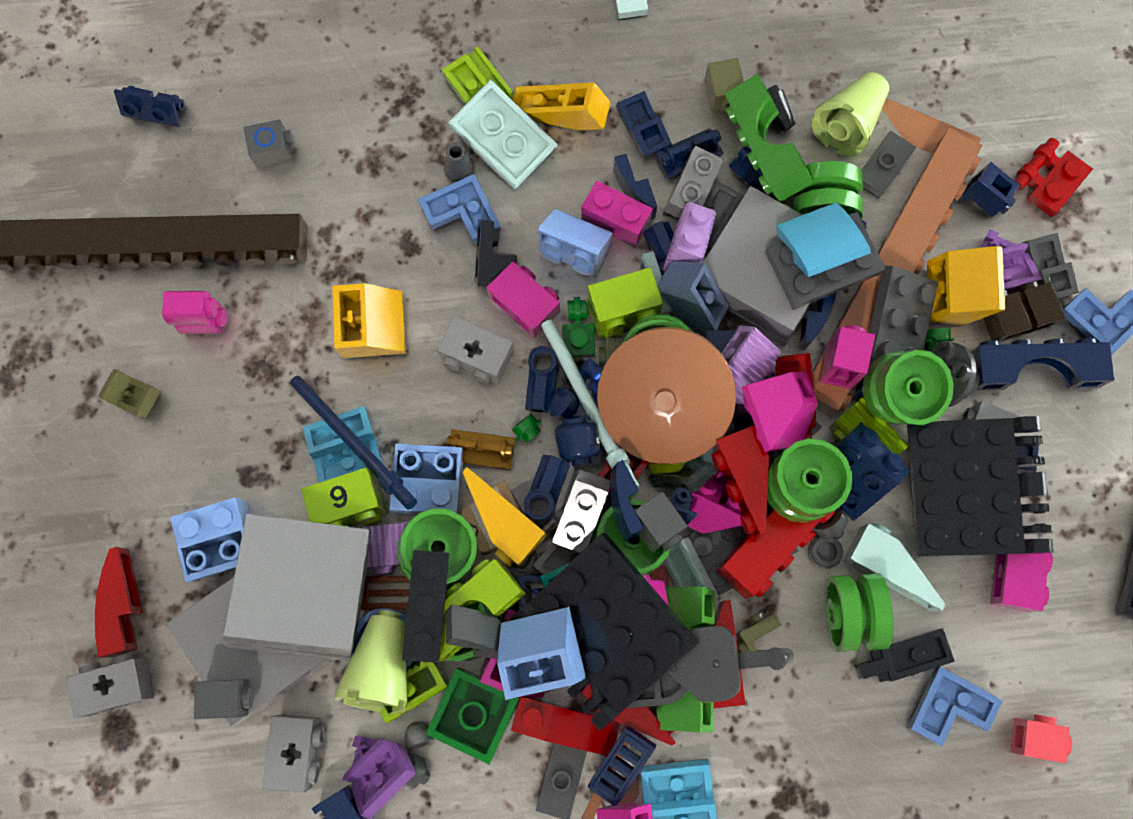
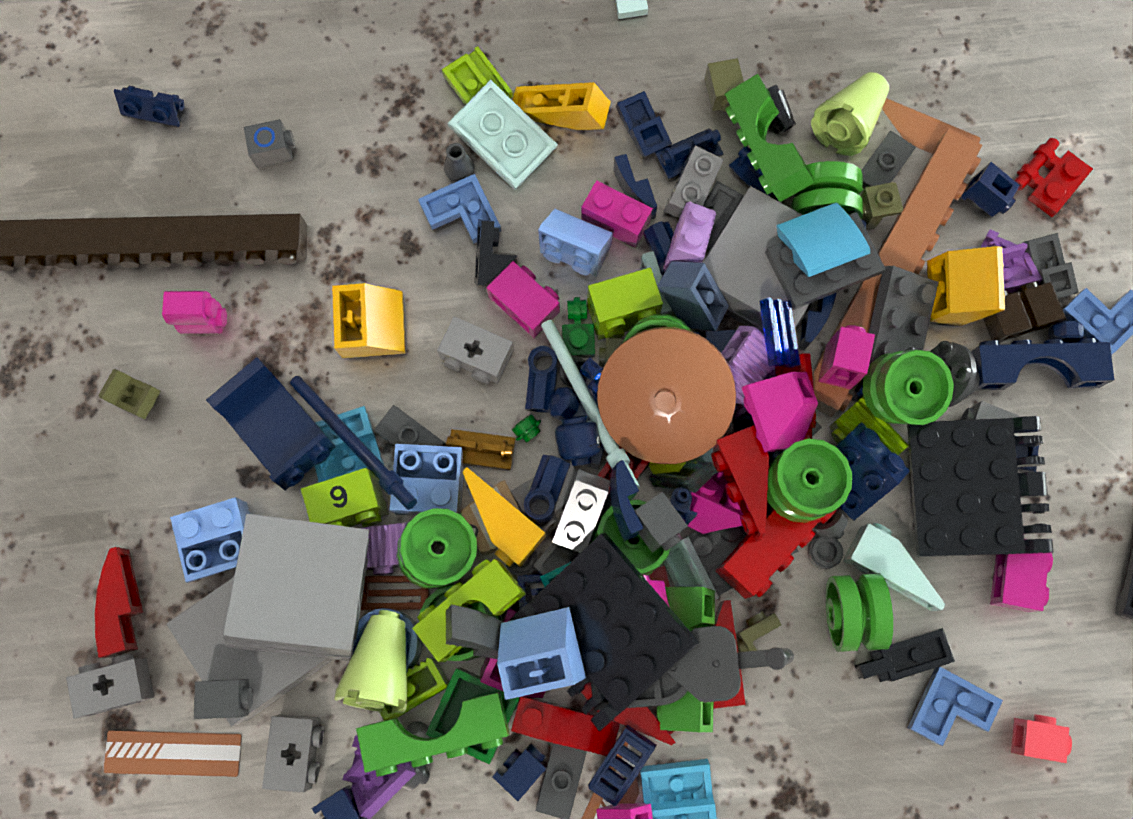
(172, 753): none -> nougat sticker
(271, 424): none -> dark blue panel
(390, 743): none -> bright green arch
(402, 429): none -> dark grey plate
(425, 606): black plate -> none
(521, 771): none -> dark blue brick
(779, 333): none -> clear blue tile
(880, 202): none -> olive bracket
(935, 336): green plate -> none
(1067, 330): none -> dark blue tile

